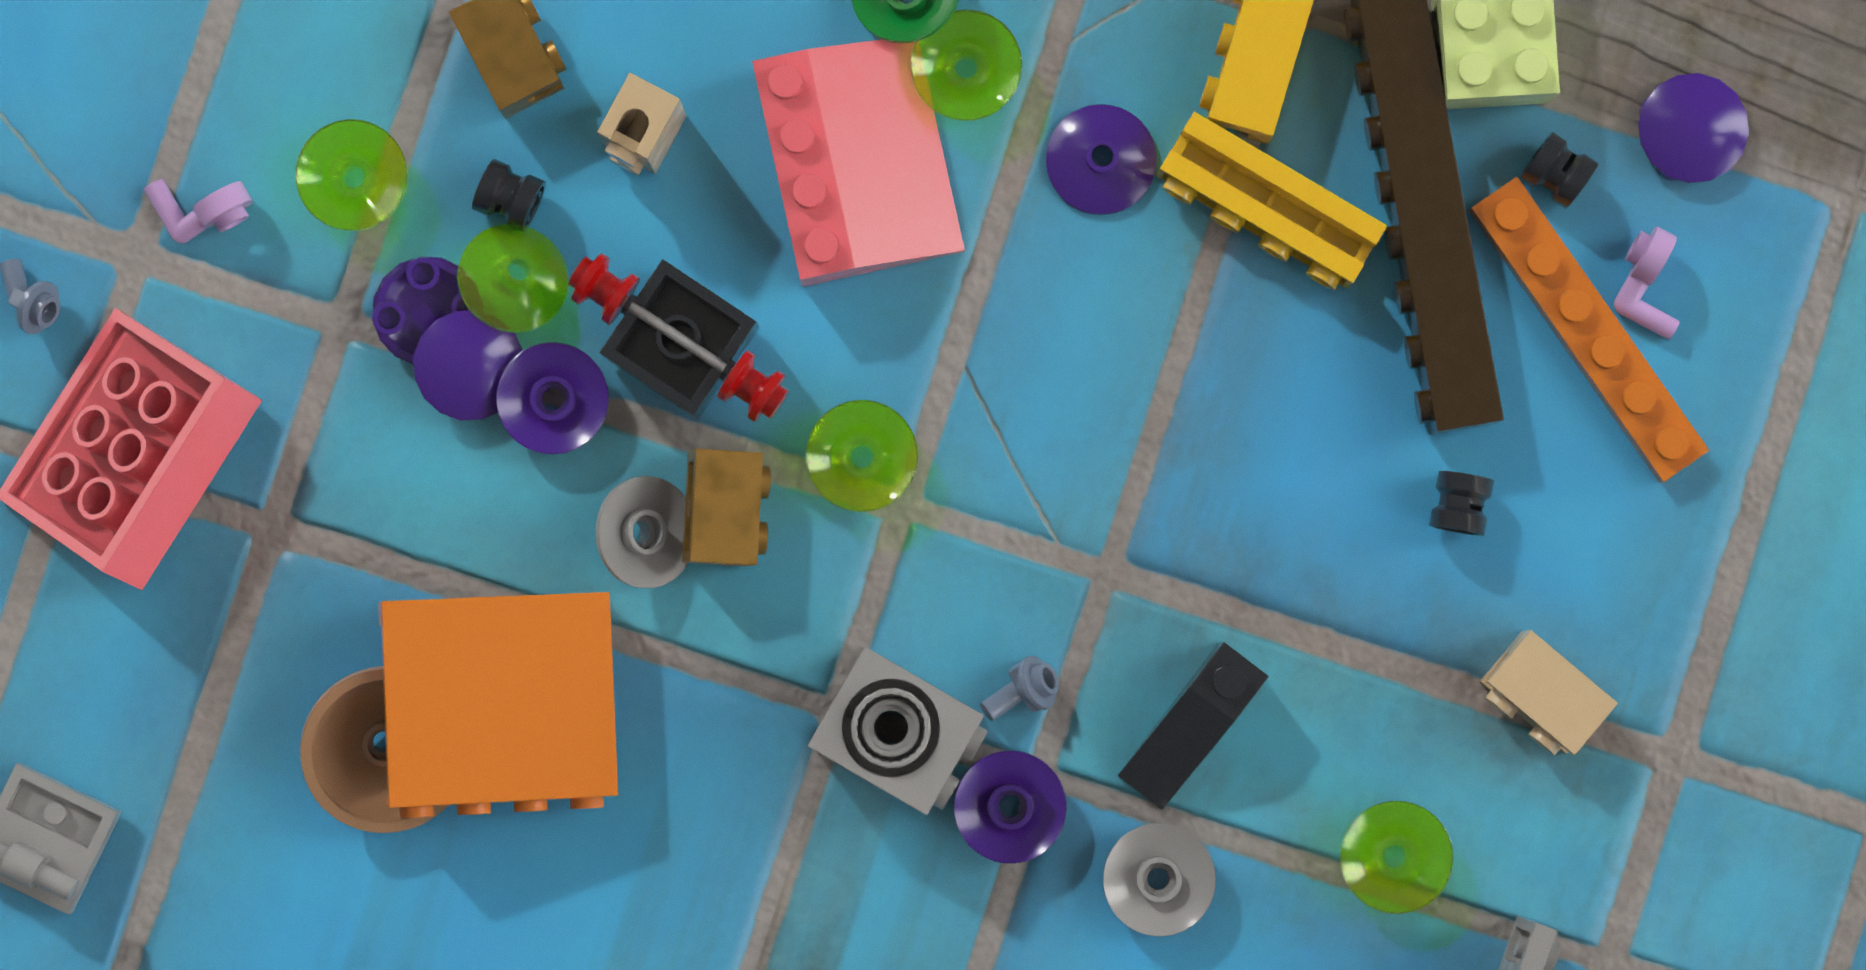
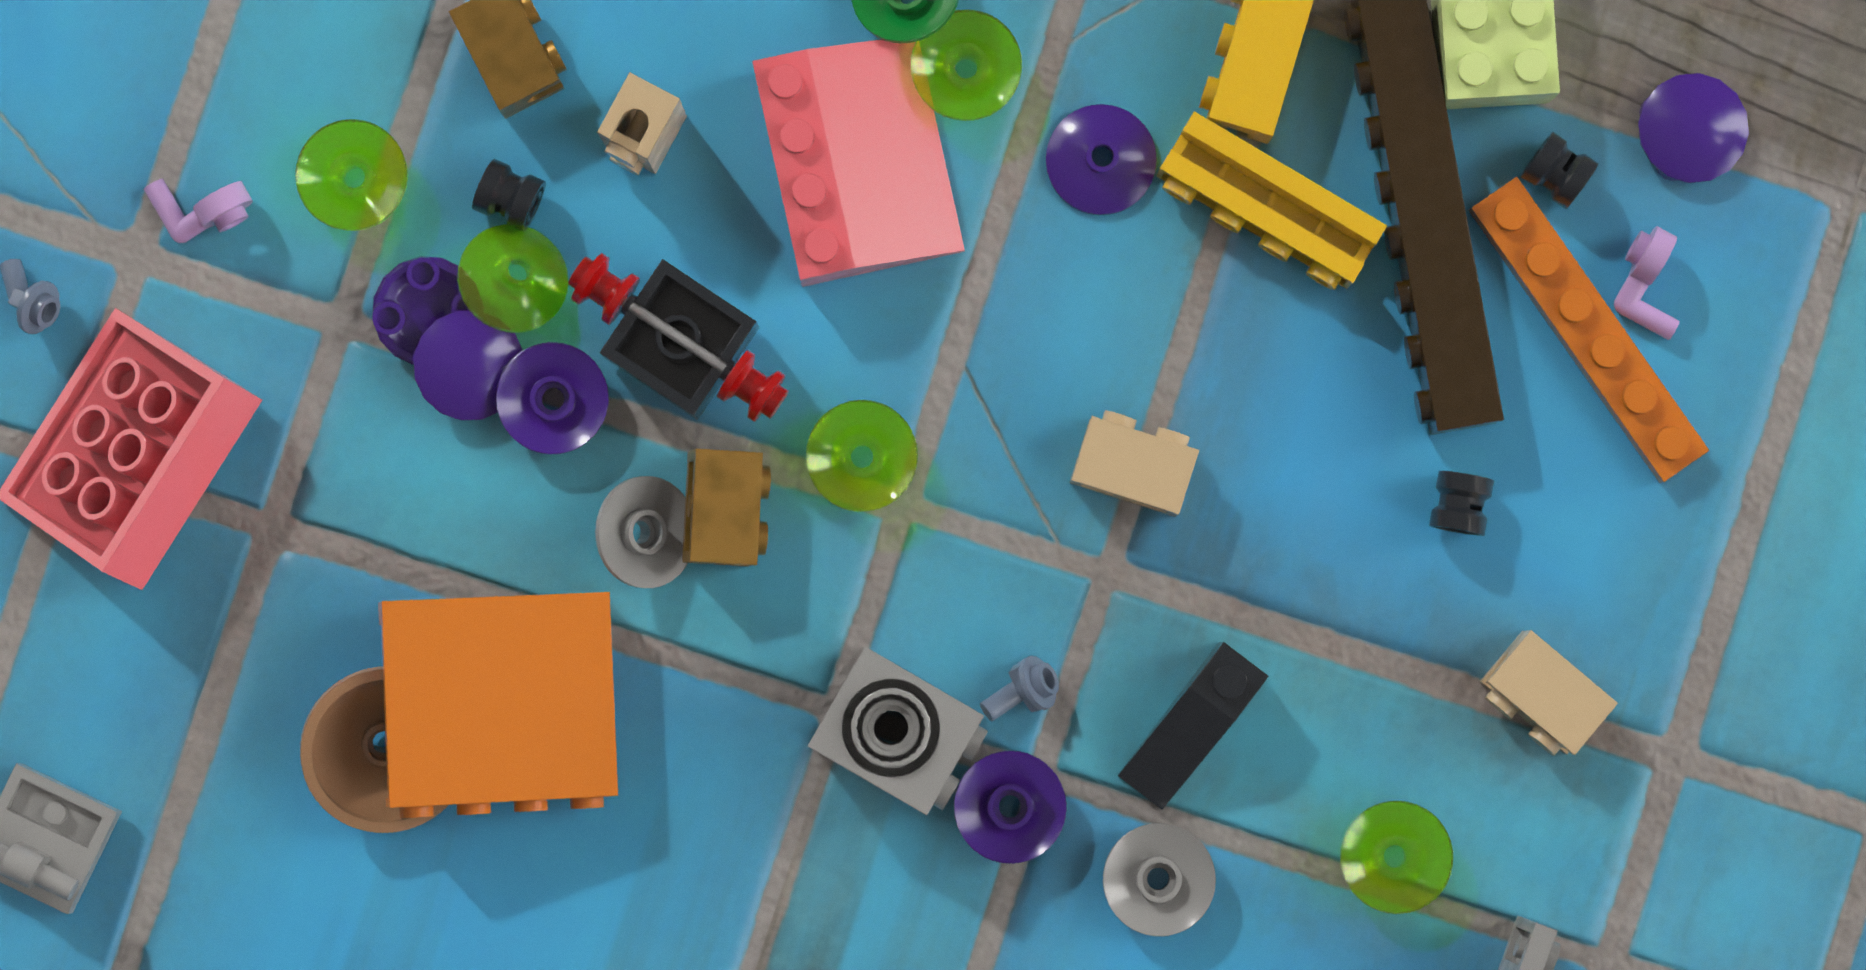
(1134, 463): none -> tan brick

